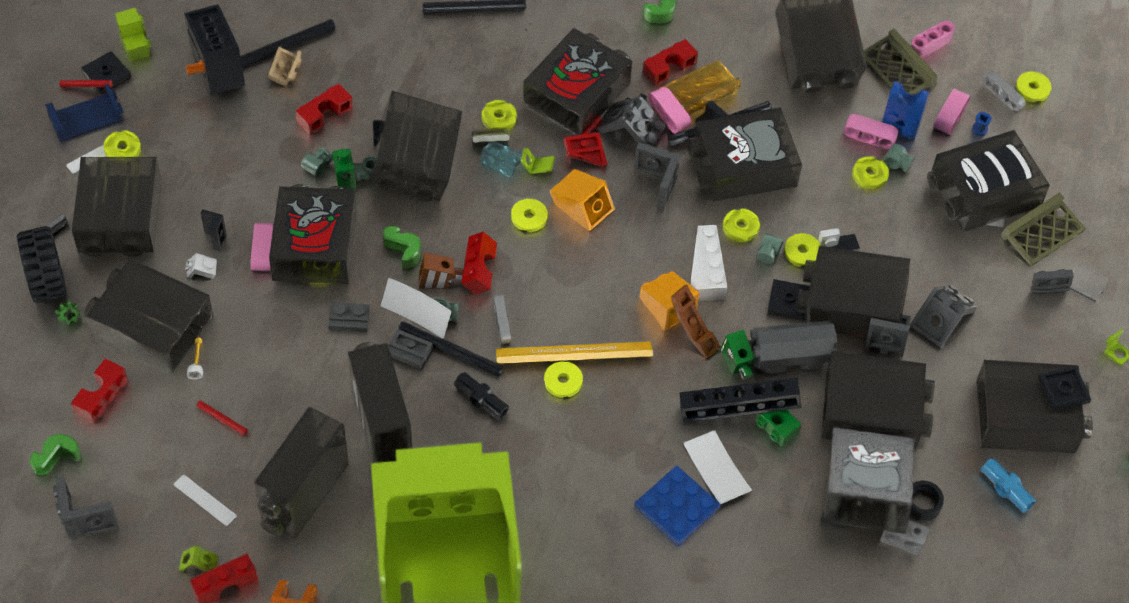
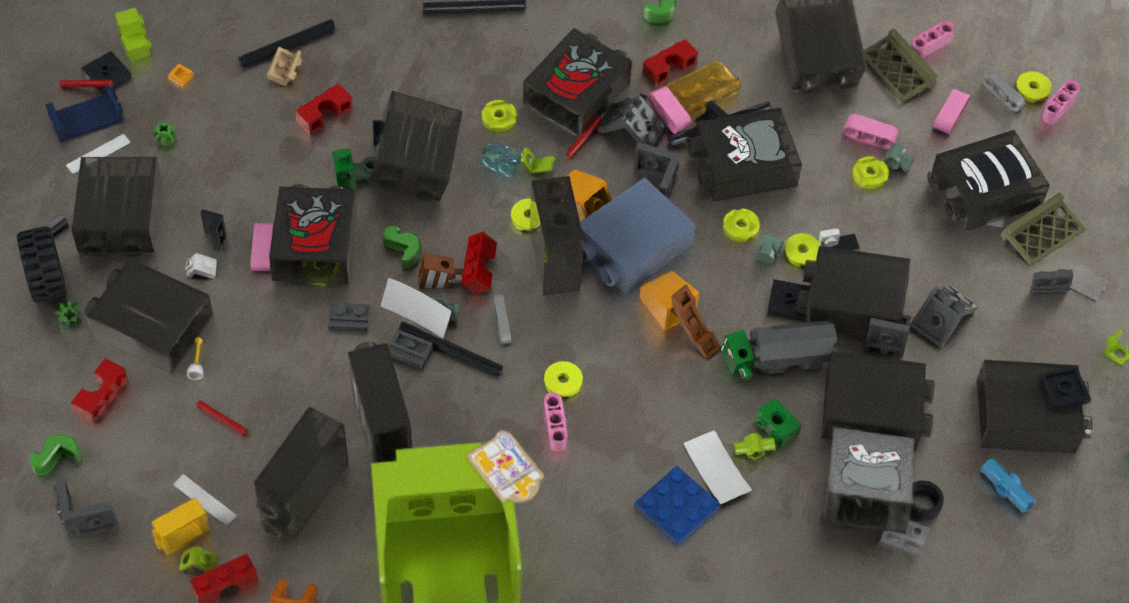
(118, 138): neon yellow tile -> none
(164, 133): none -> bright green gear
(180, 75): none -> light orange tile
(180, 526): none -> yellow window
(214, 50): black piece -> none
(317, 163): sand green piece -> none
(481, 396): black piece -> none
(490, 135): olive tile -> none
(507, 468): none -> sticker
(554, 430): none -> bright pink beam
(556, 235): none -> clear smoke brick
(574, 352): yellow tile -> none
(586, 149): red wing -> none
(635, 235): none -> sand blue brick
(708, 268): white wedge -> none
(740, 400): black brick -> none
(754, 446): none -> lime axle
(905, 110): blue brick -> none
(981, 123): blue bush -> none
(1060, 102): none -> bright pink beam

